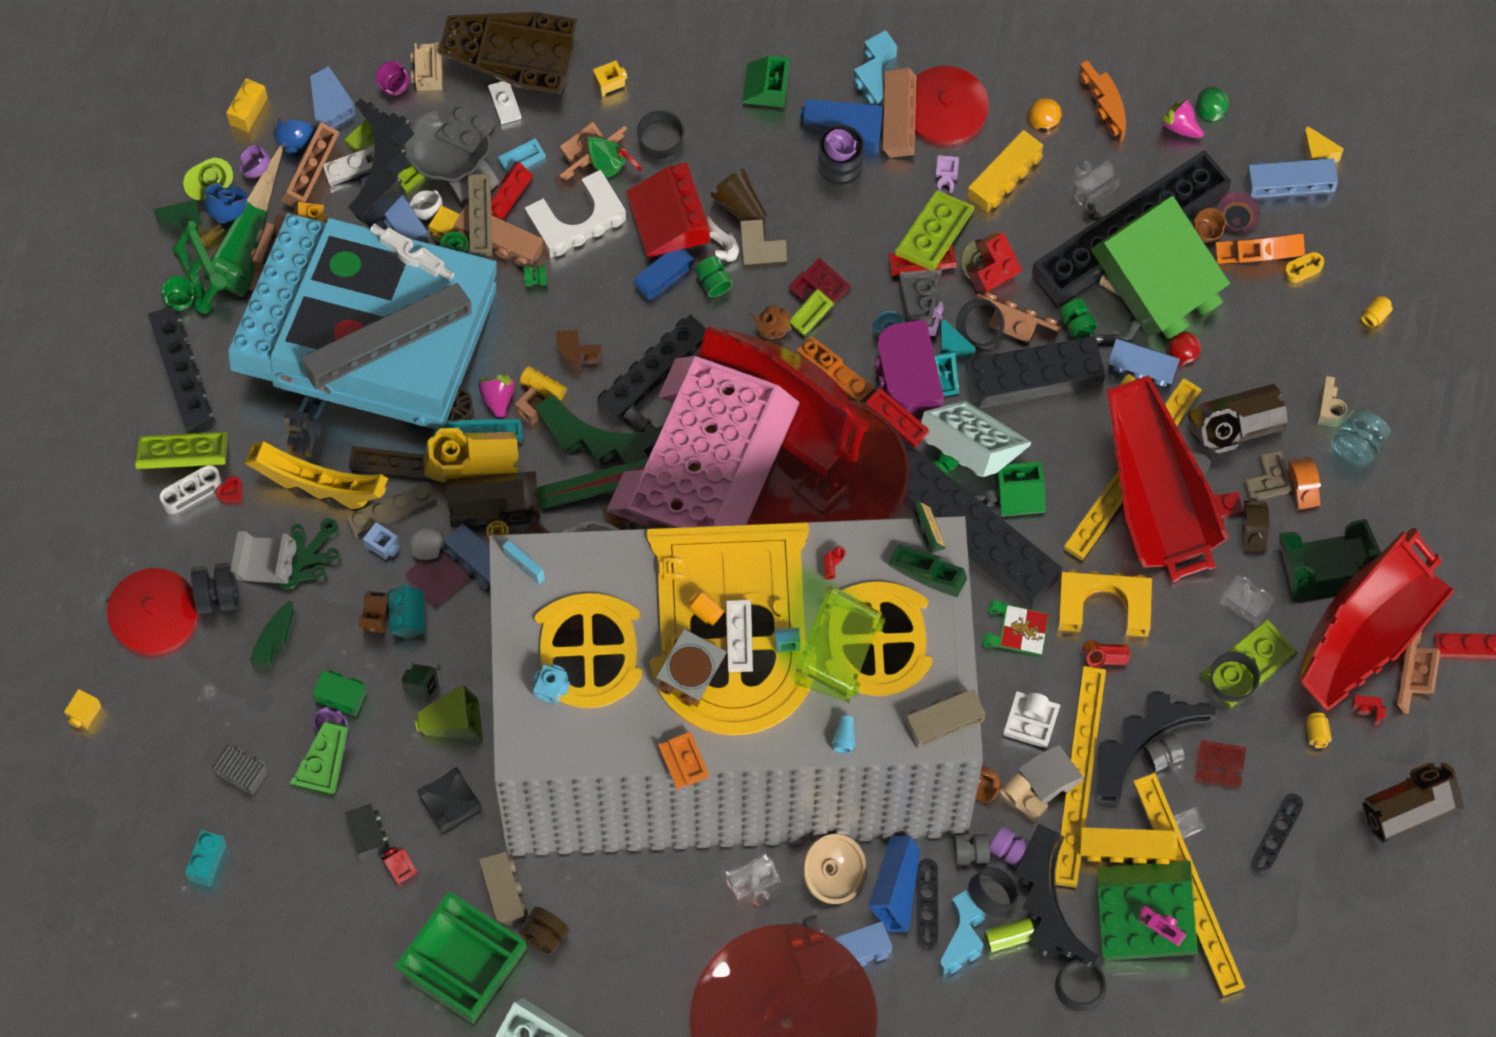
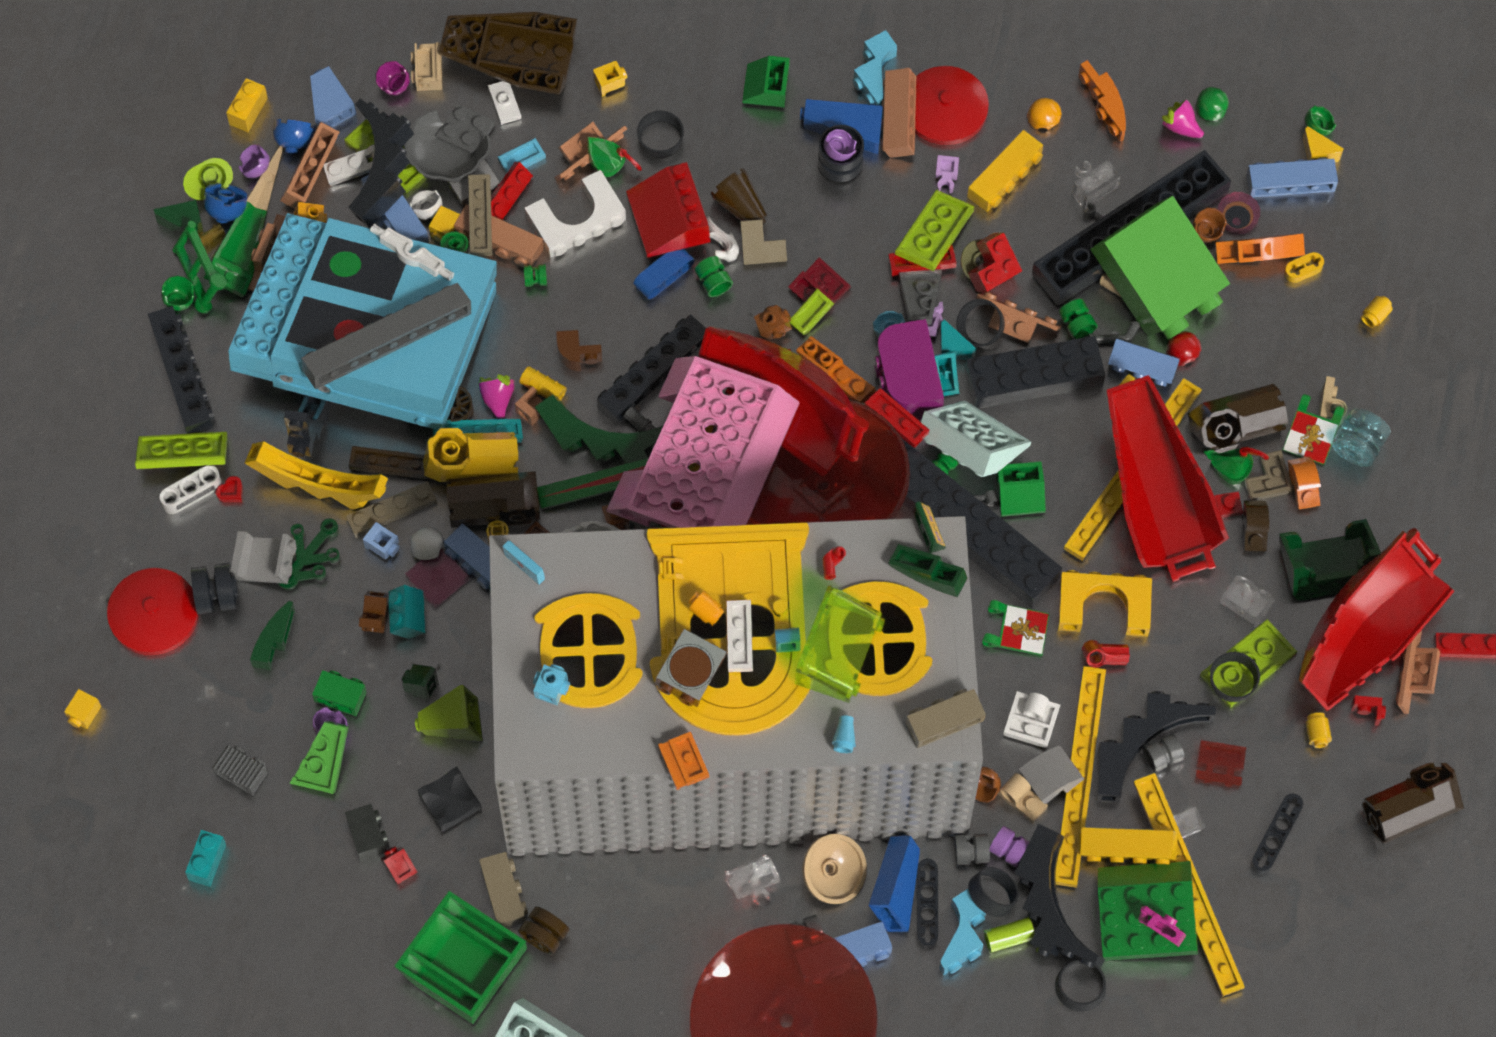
(1234, 464): none -> green piece
(1312, 434): none -> flag
(1320, 120): none -> green hair

